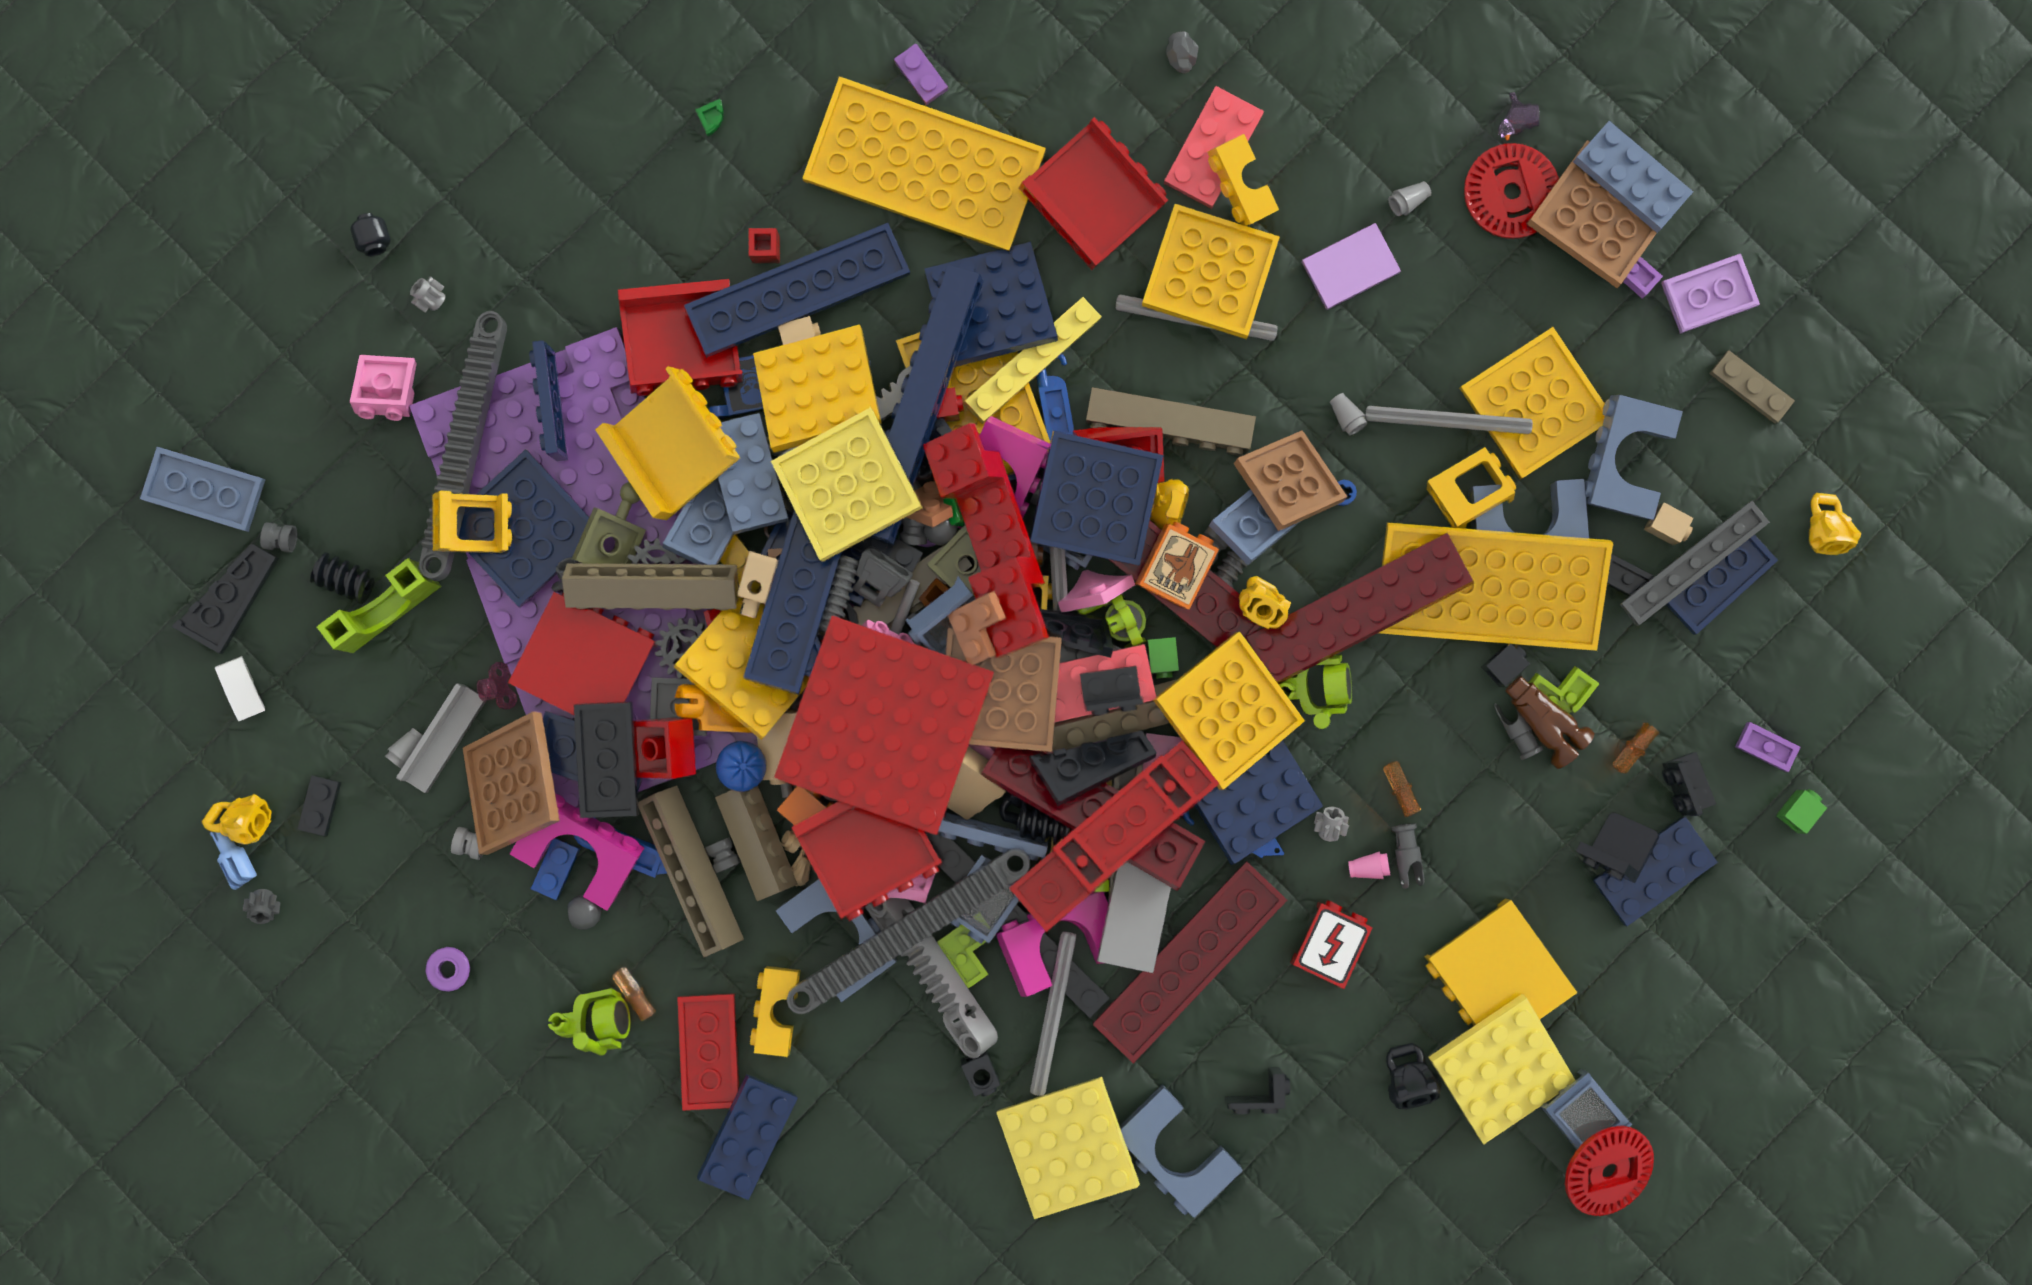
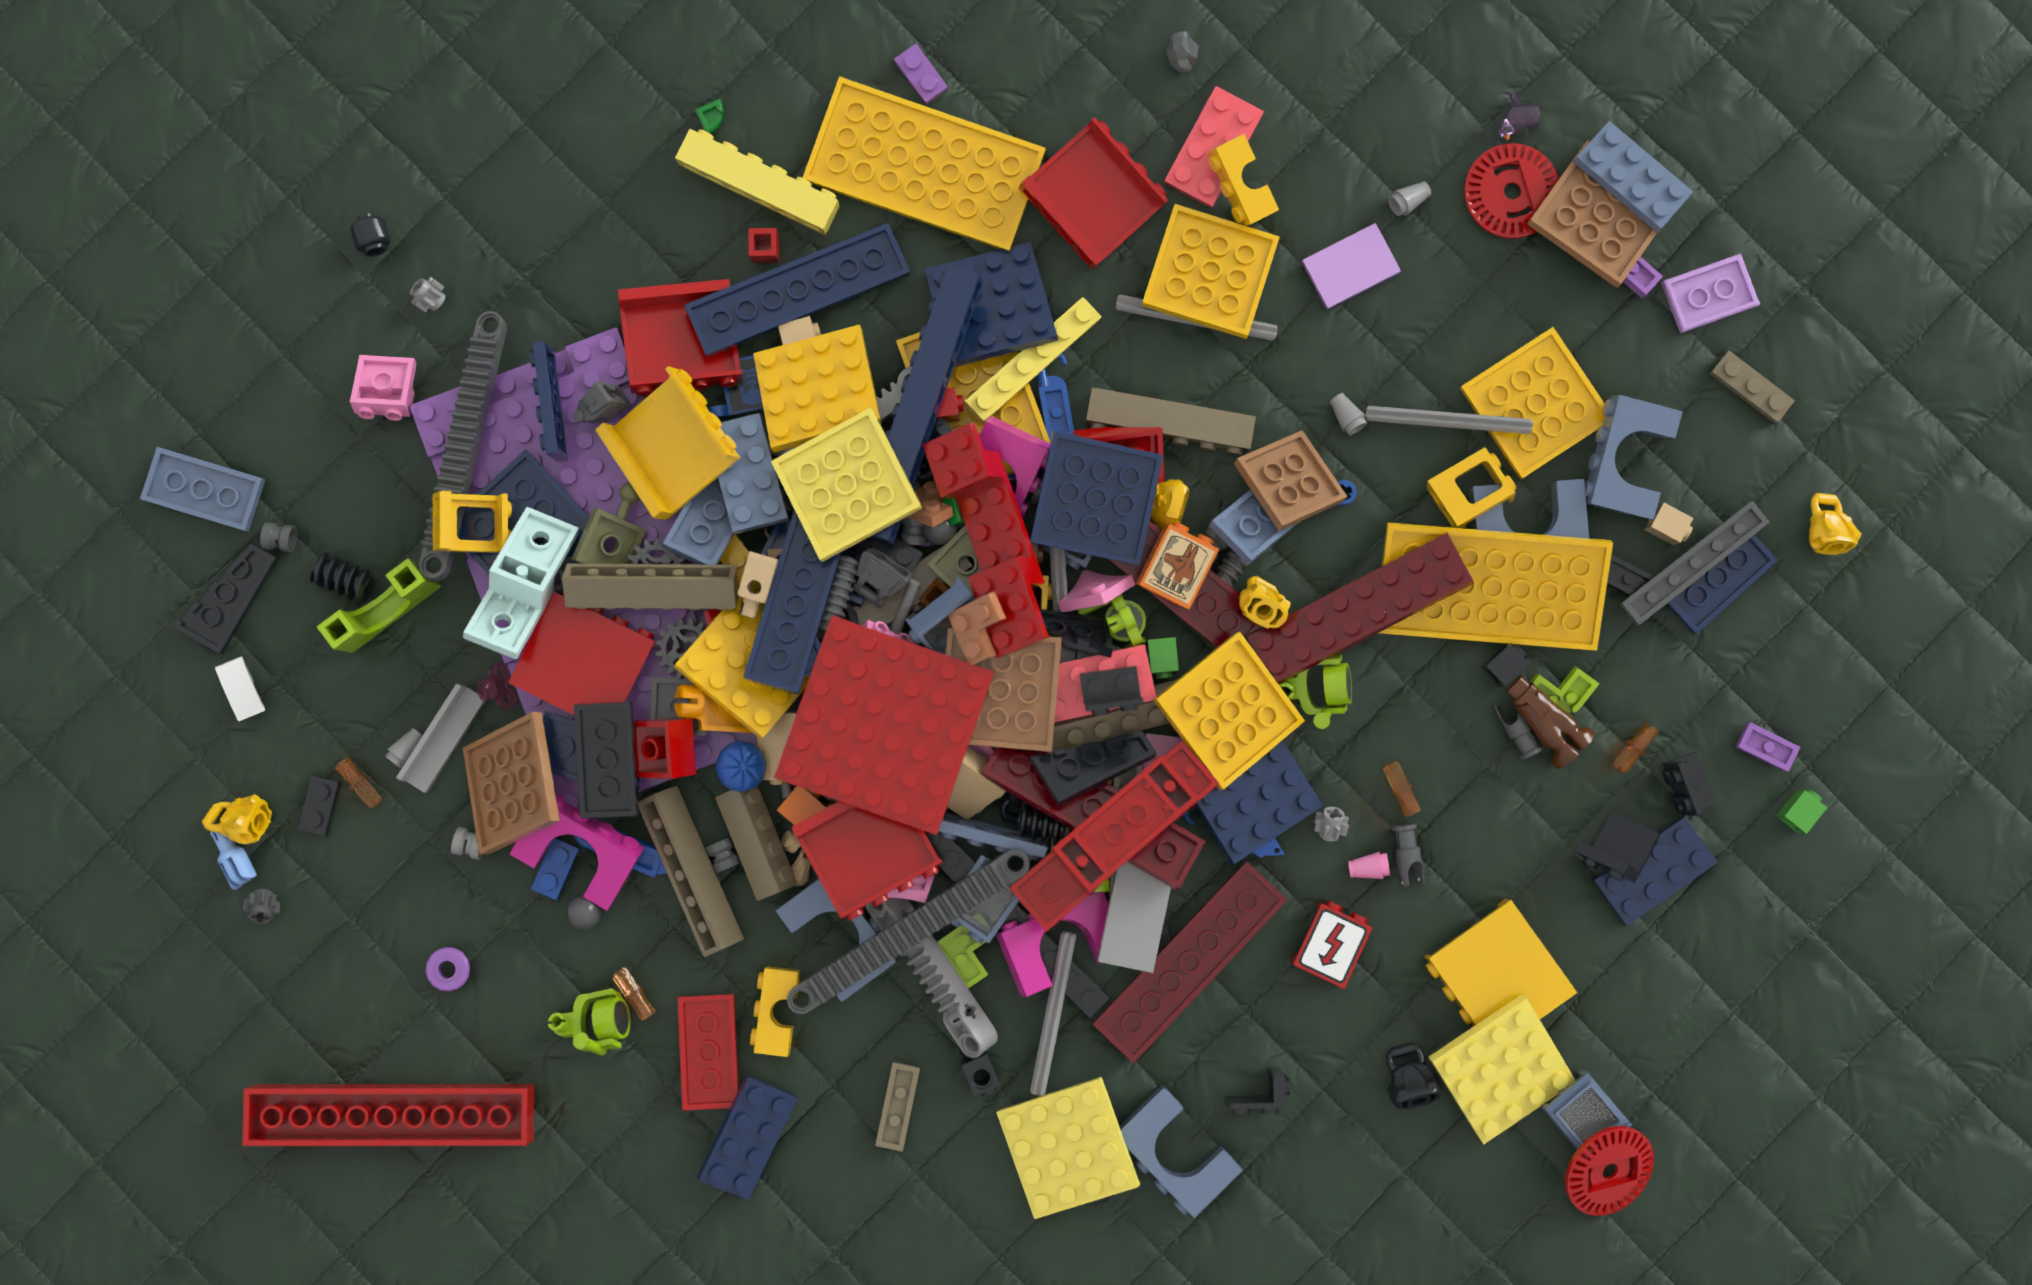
(358, 783): none -> clear orange axle
(388, 1115): none -> red brick
(521, 583): none -> light aqua bracket
(601, 403): none -> dark grey piece
(757, 181): none -> light yellow brick
(897, 1106): none -> dark tan plate

